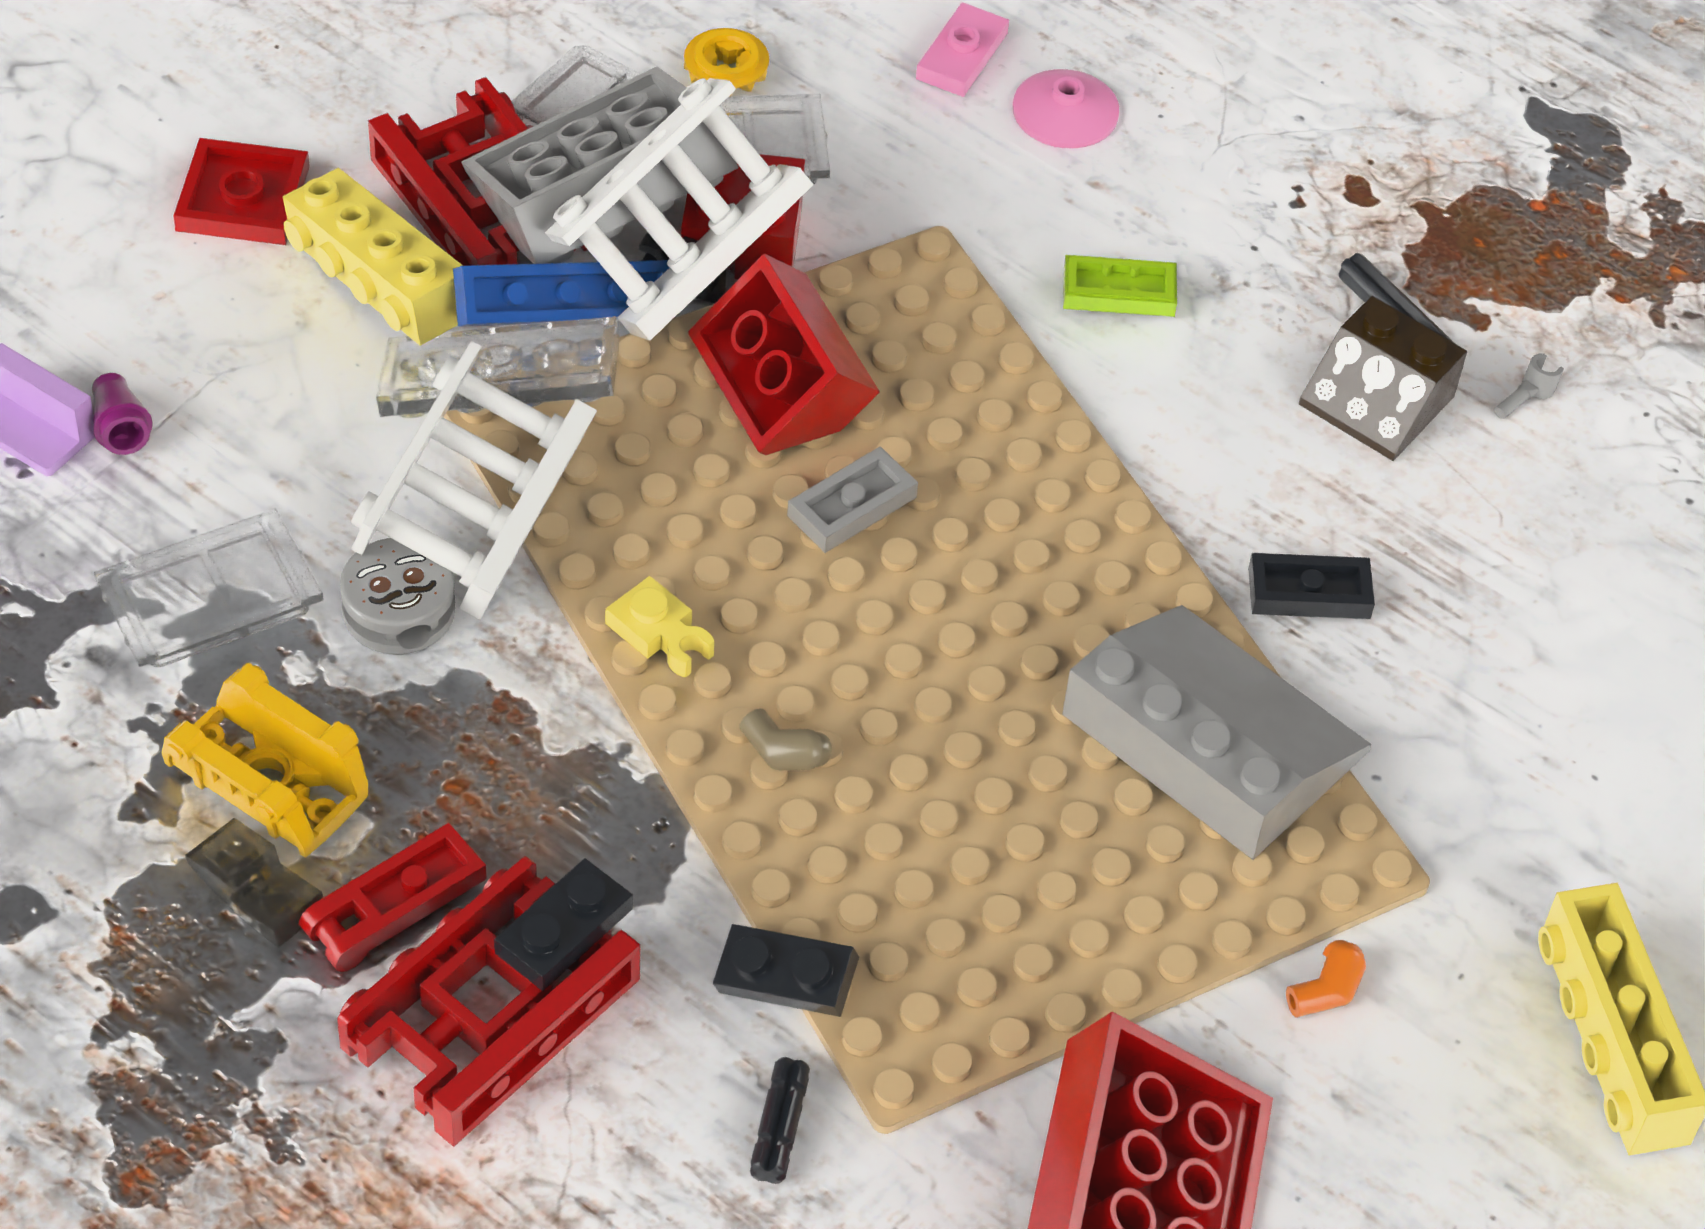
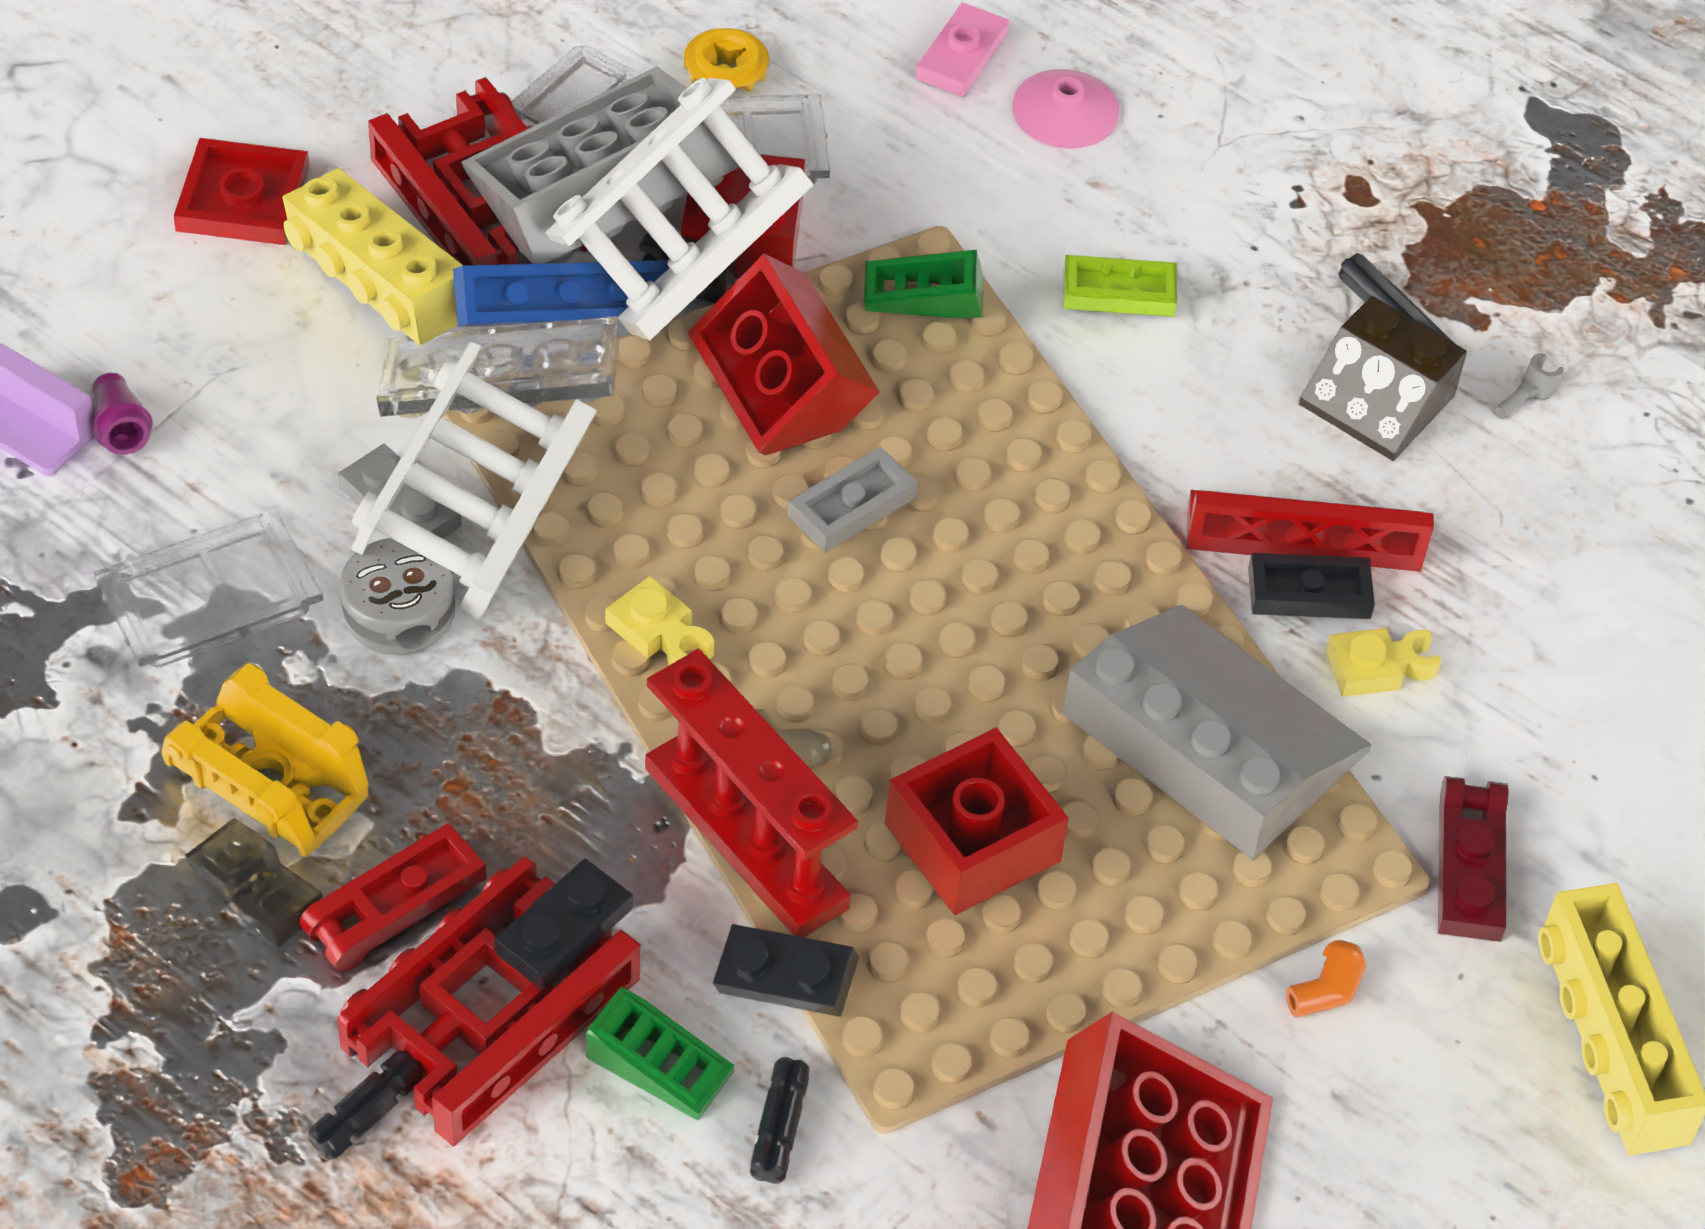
(365, 1105): none -> black axle
(372, 474): none -> light grey plate
(649, 1023): none -> green slope
(749, 794): none -> red fence
(956, 297): none -> green slope
(975, 820): none -> red brick
(1305, 527): none -> red fence
(1374, 663): none -> light yellow plate
(1472, 860): none -> dark red plate

